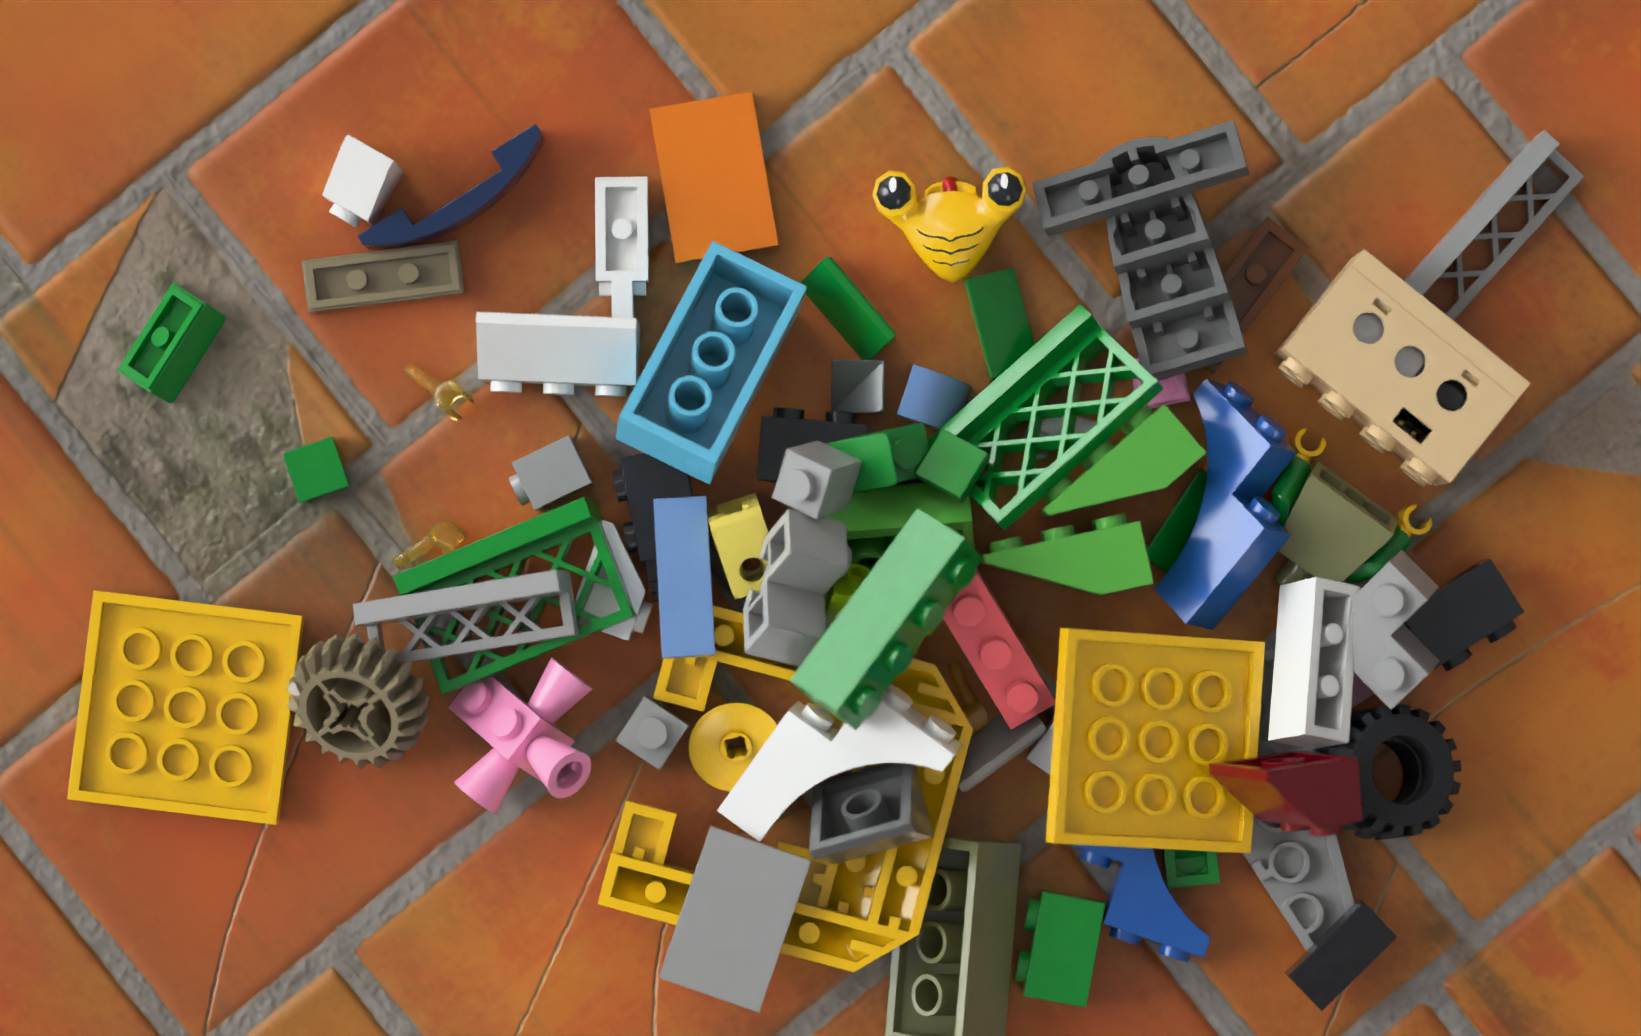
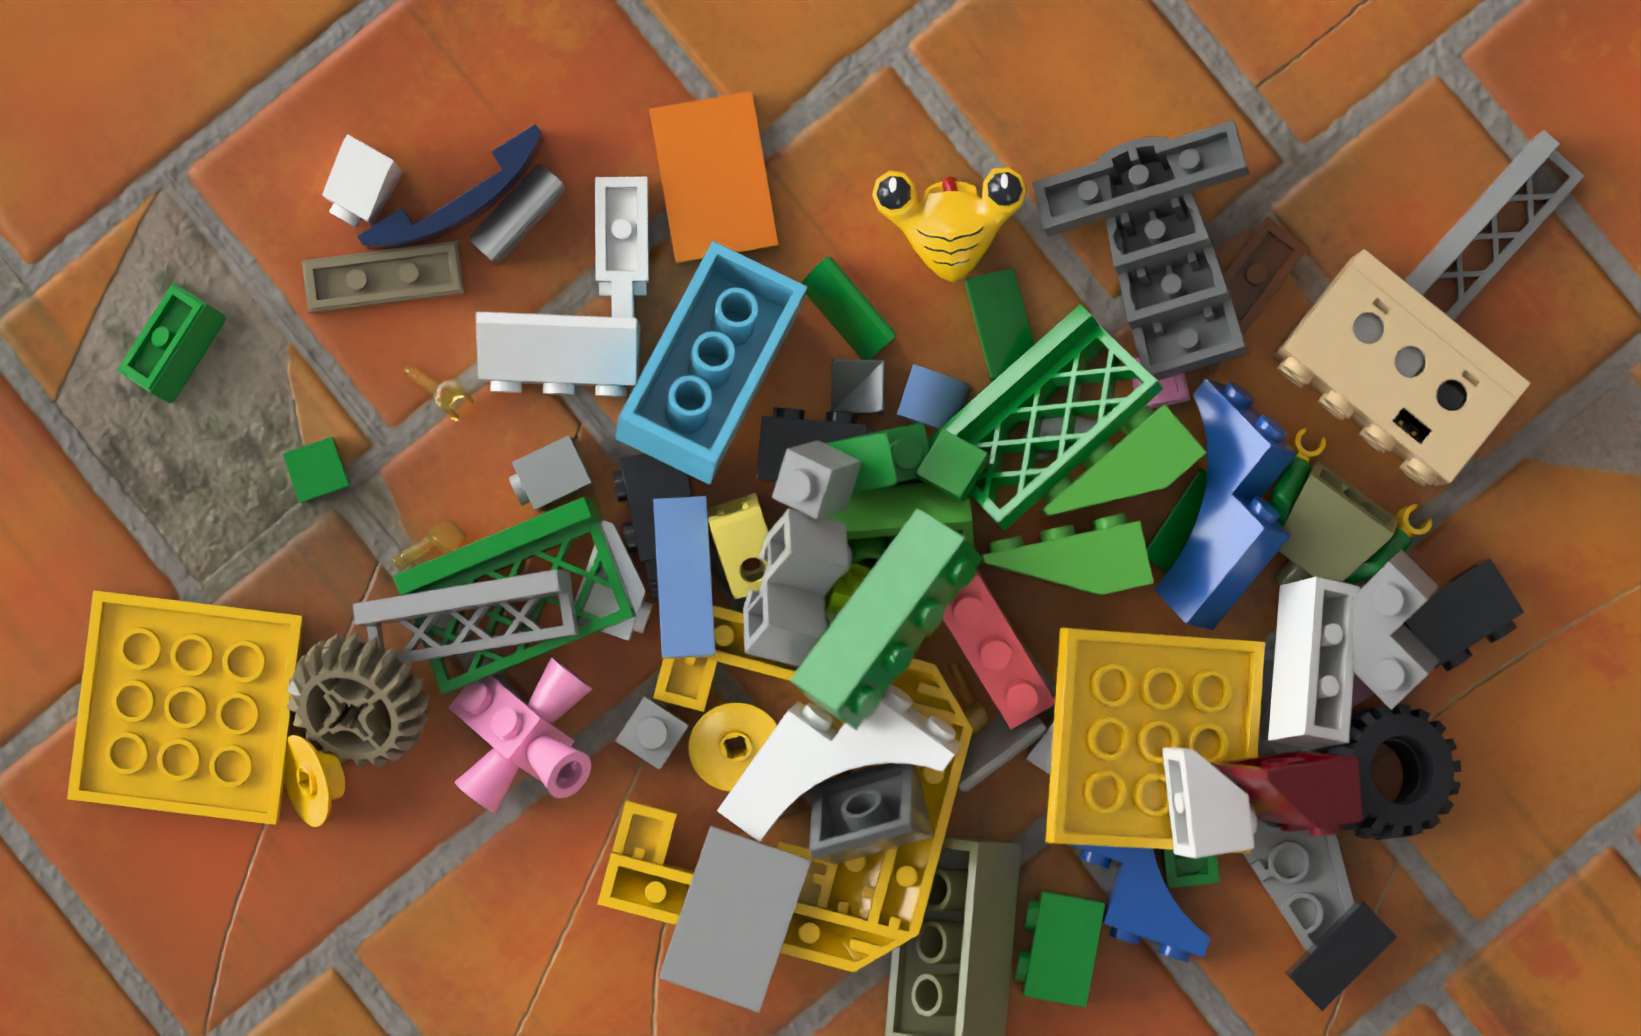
(312, 780): none -> yellow piece
(518, 214): none -> light grey slope
(1205, 807): none -> white slope

